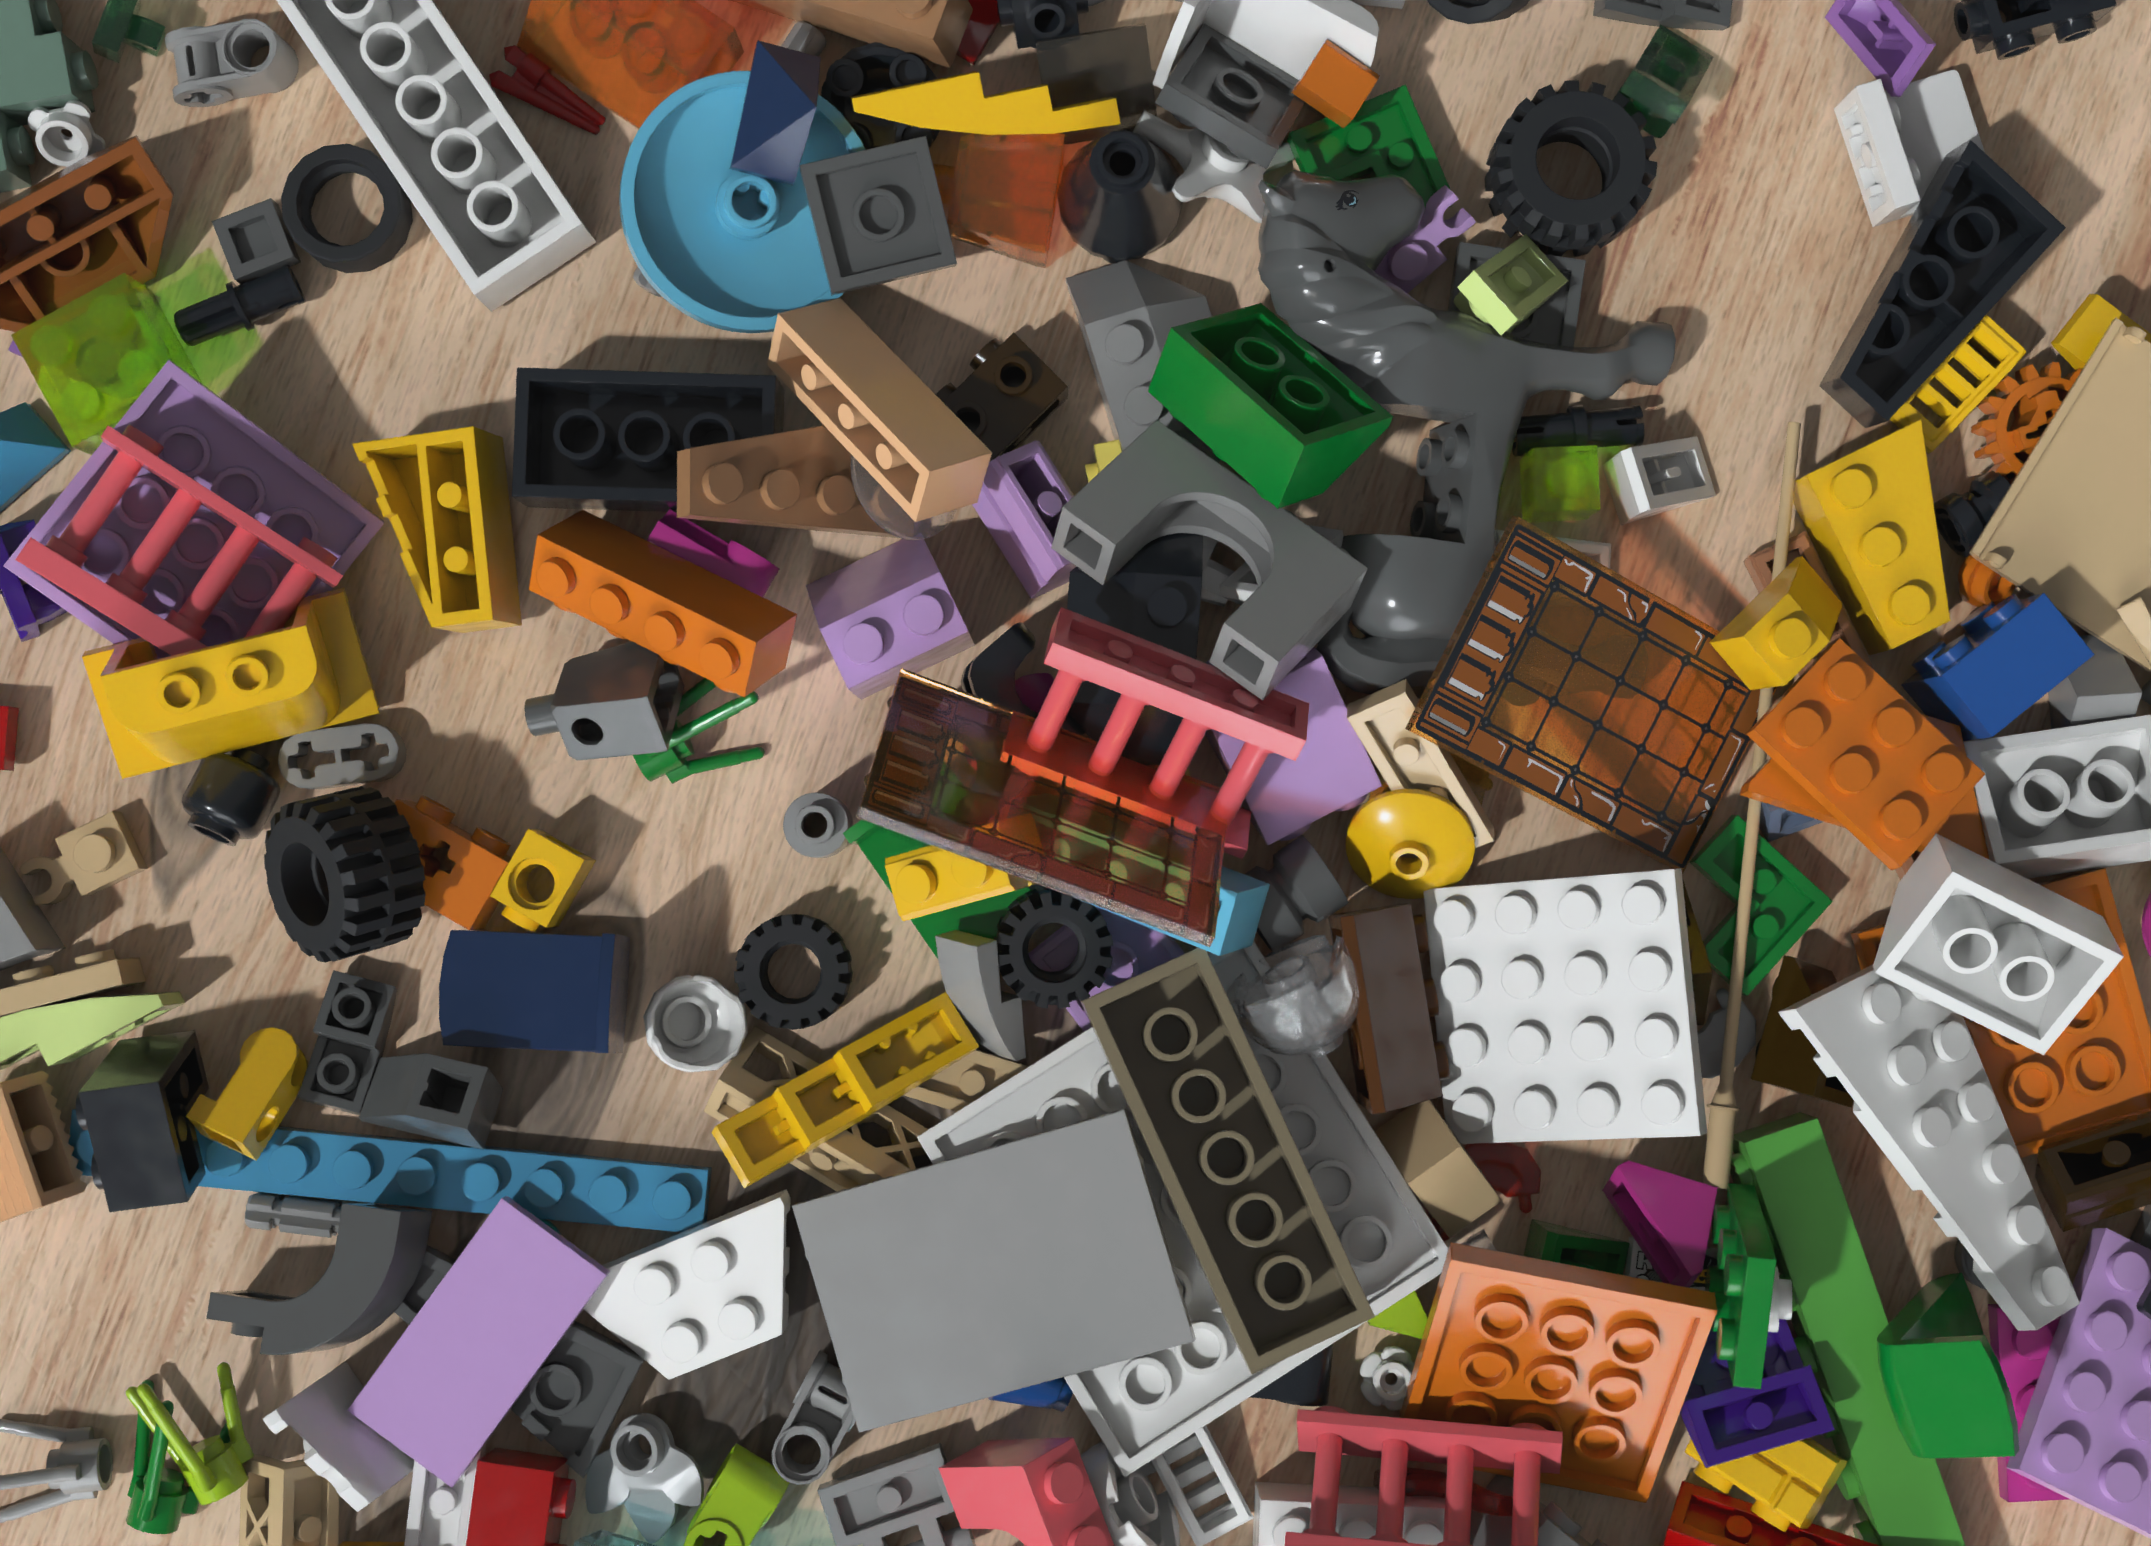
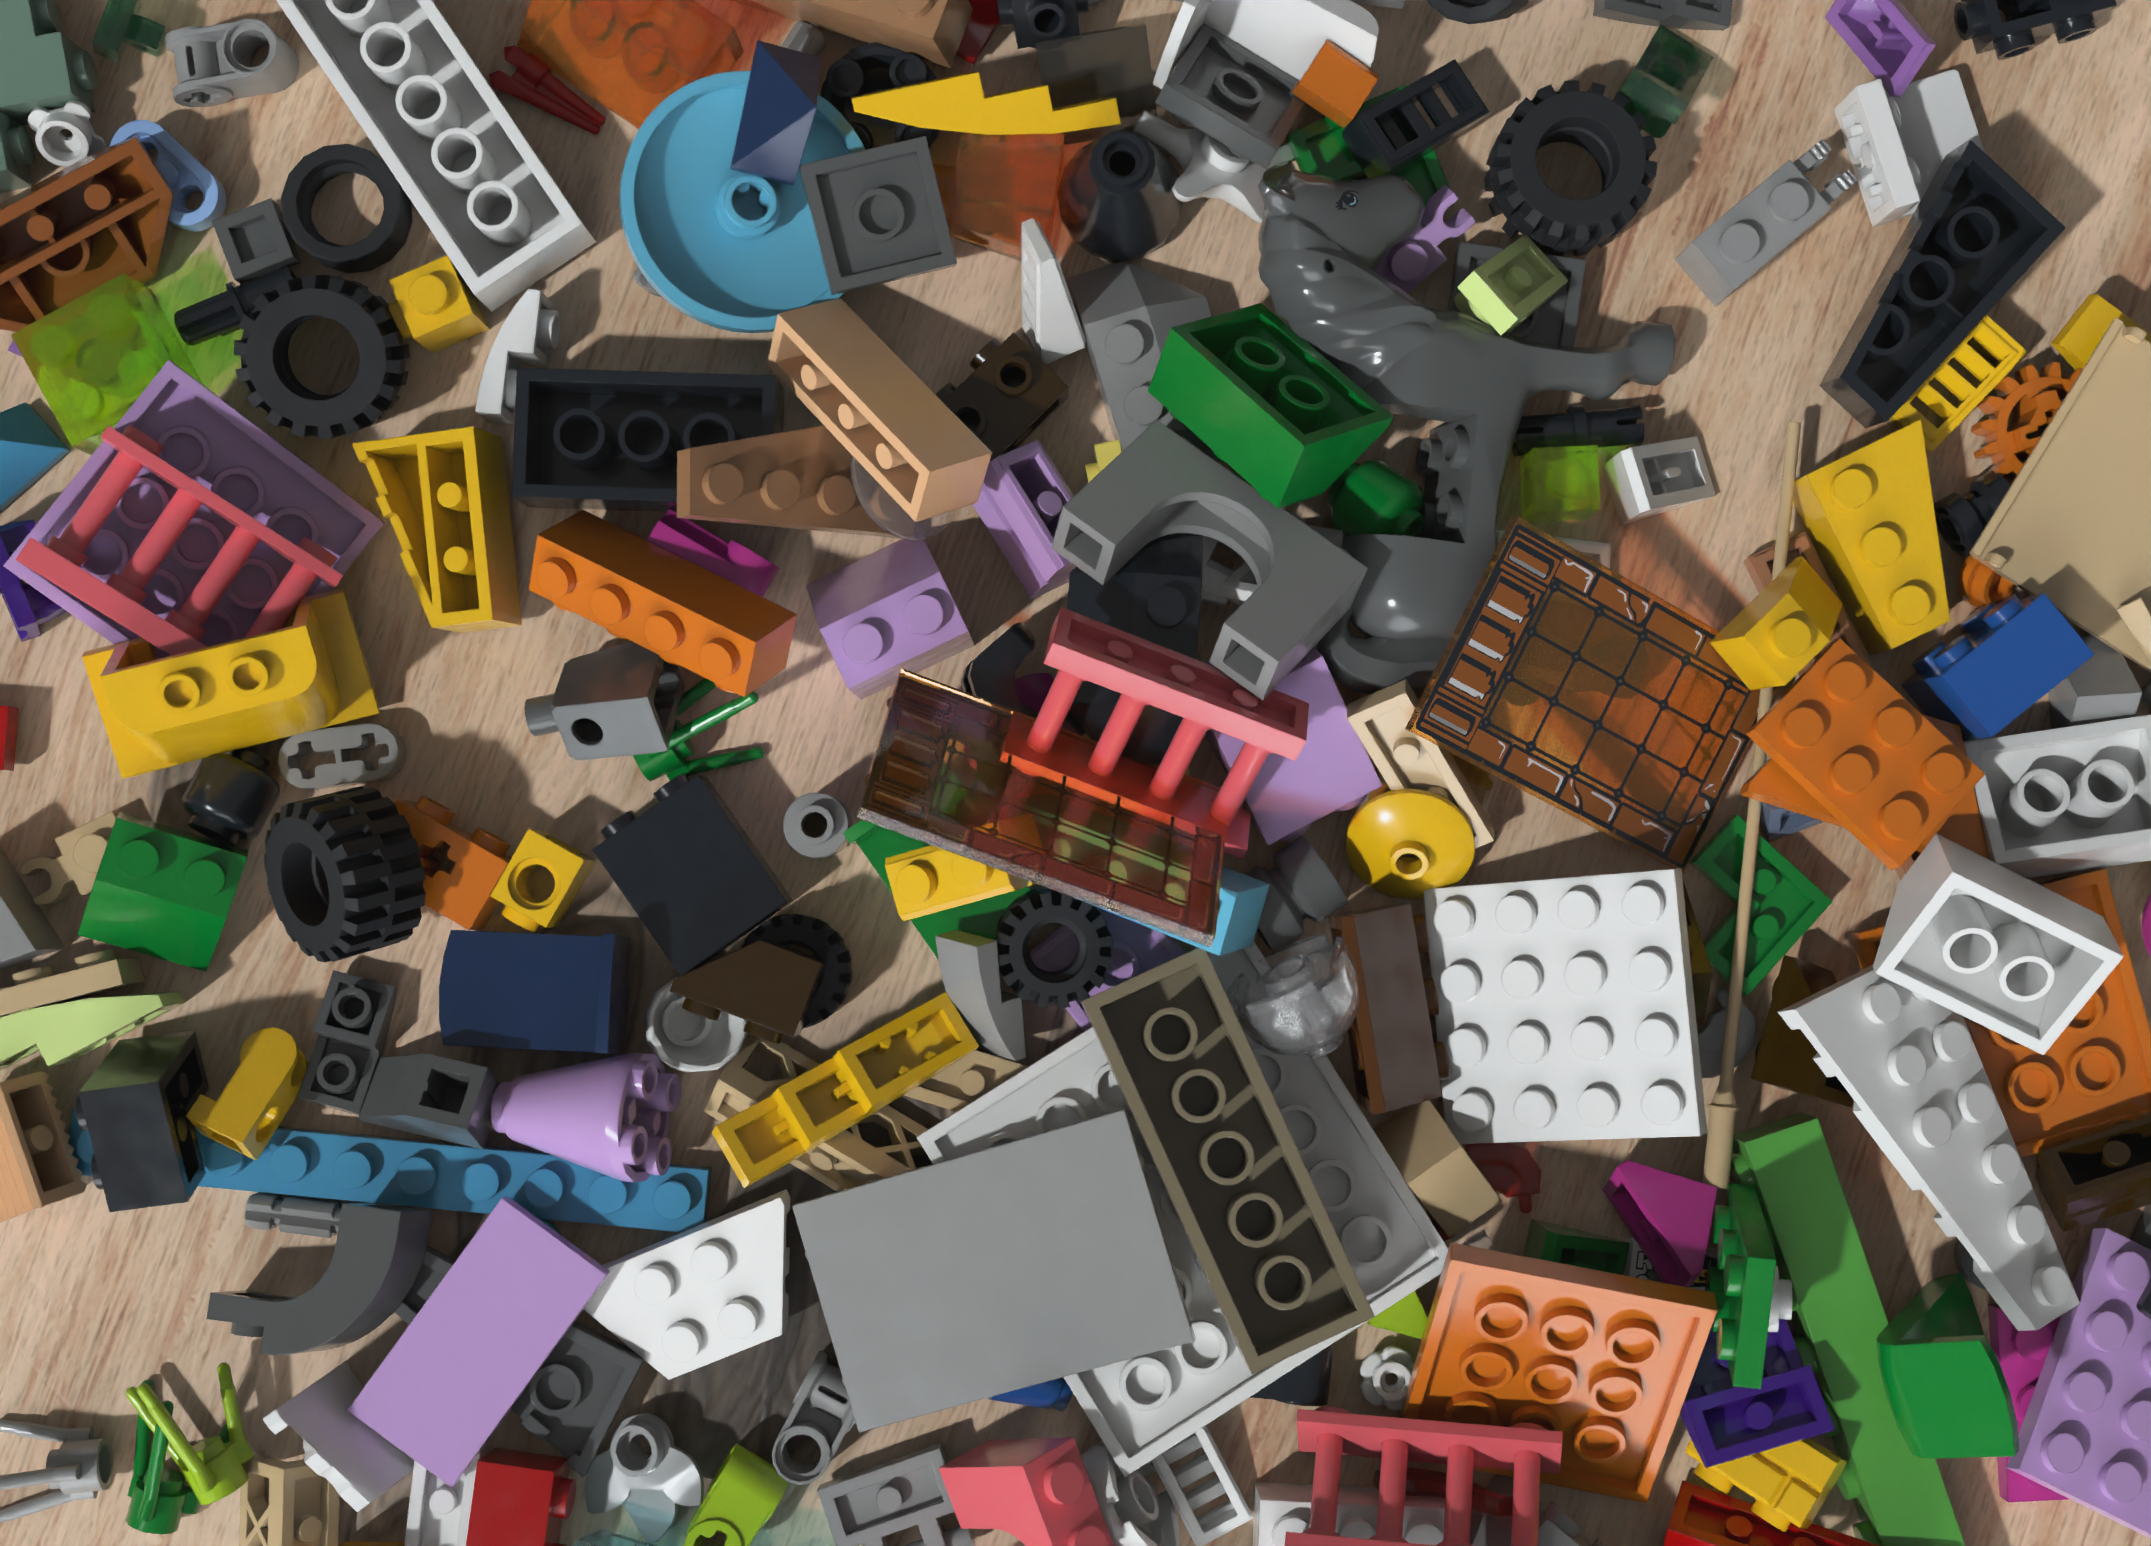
(162, 891): none -> green slope
(182, 173): none -> light blue plate
(268, 368): none -> black tyre
(436, 306): none -> yellow brick
(522, 339): none -> white slope
(595, 1114): none -> lavender cone
(691, 872): none -> black brick
(757, 983): none -> dark brown slope
(1046, 303): none -> white slope
(1376, 501): none -> green head
(1380, 143): none -> black slope
(1761, 225): none -> light grey hinge

